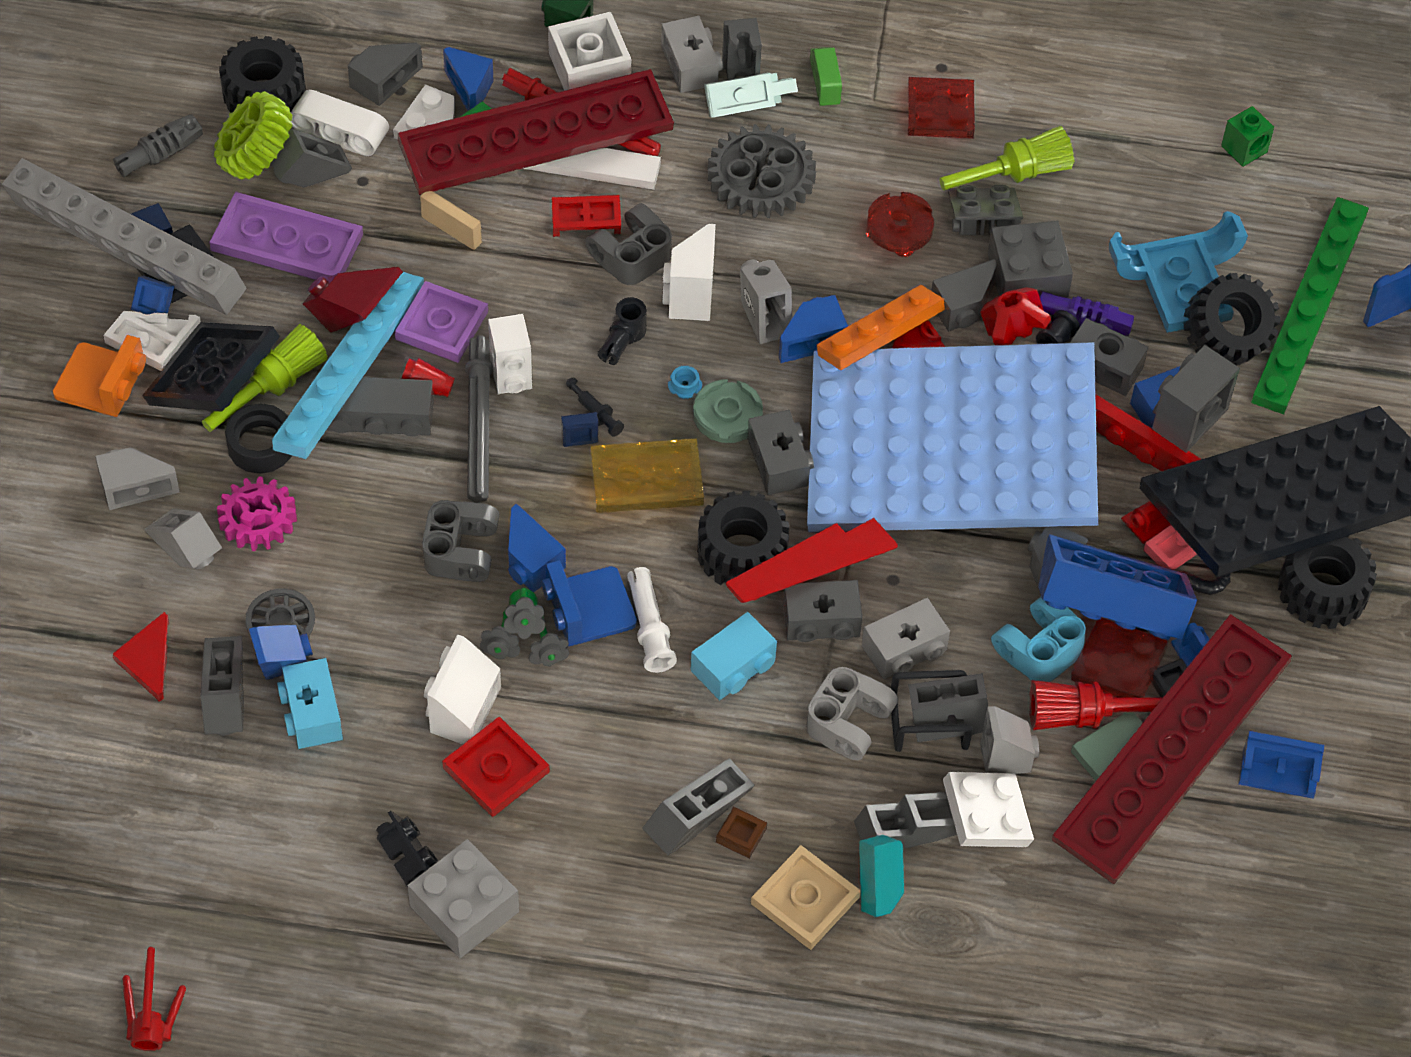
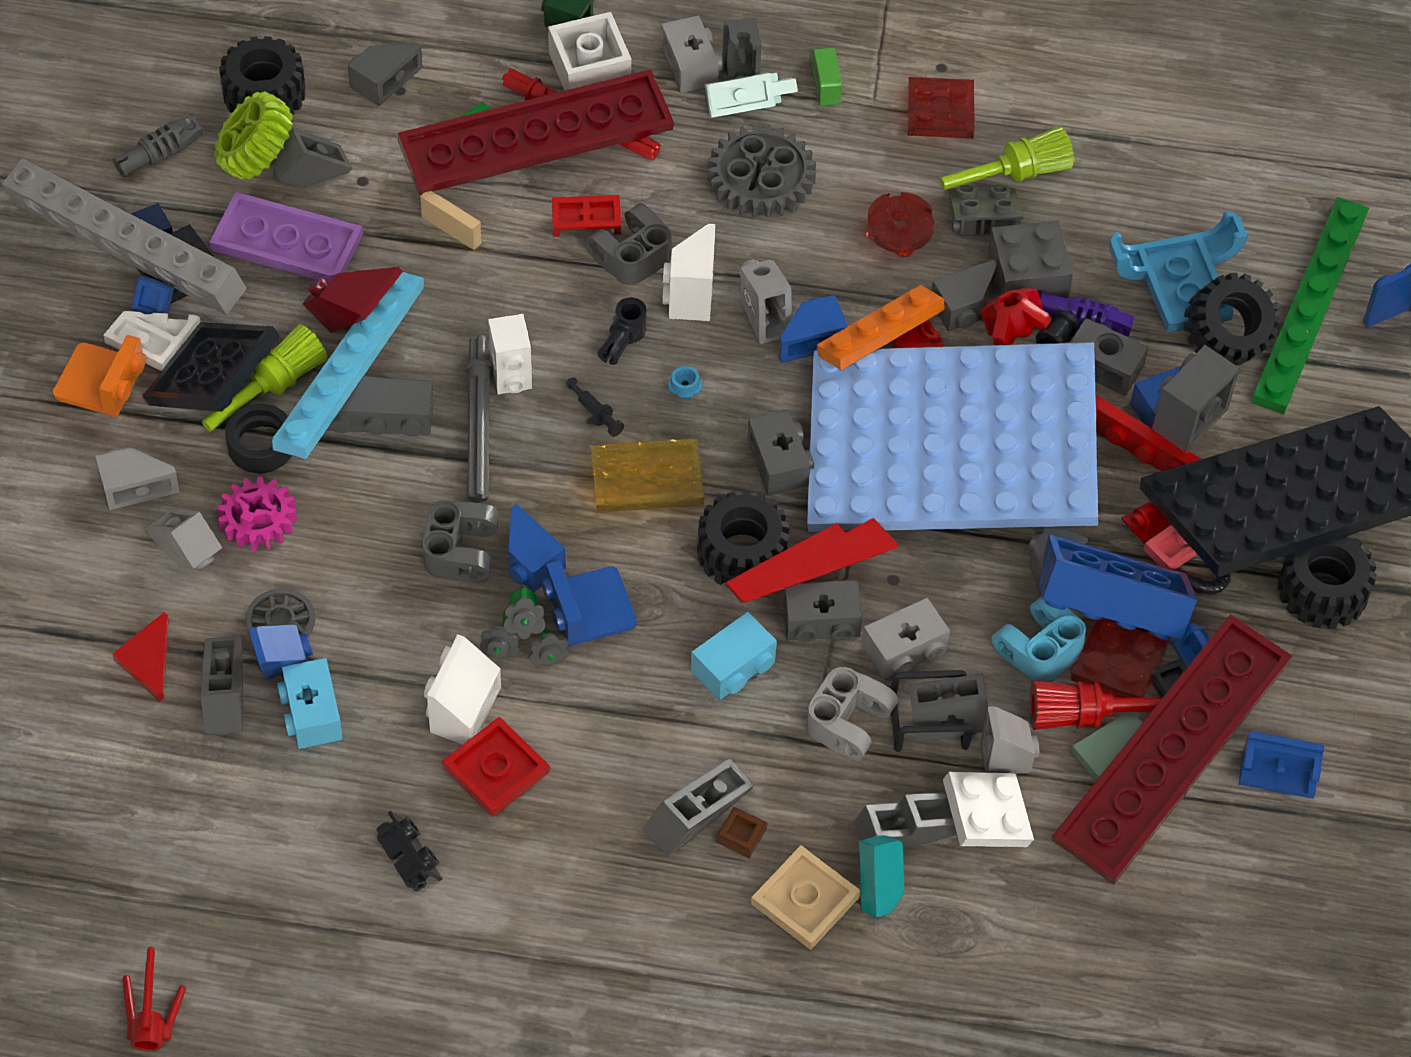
(339, 122): white beam -> none
(424, 371): red cone -> none
(428, 108): white wing -> none
(441, 321): medium lavender plate -> none
(463, 898): light grey brick -> none
(469, 75): blue slope -> none
(579, 429): dark blue tile -> none
(607, 166): white tile -> none
(653, 632): white pin -> none
(724, 410): sand green tile -> none
(1247, 136): green brick -> none

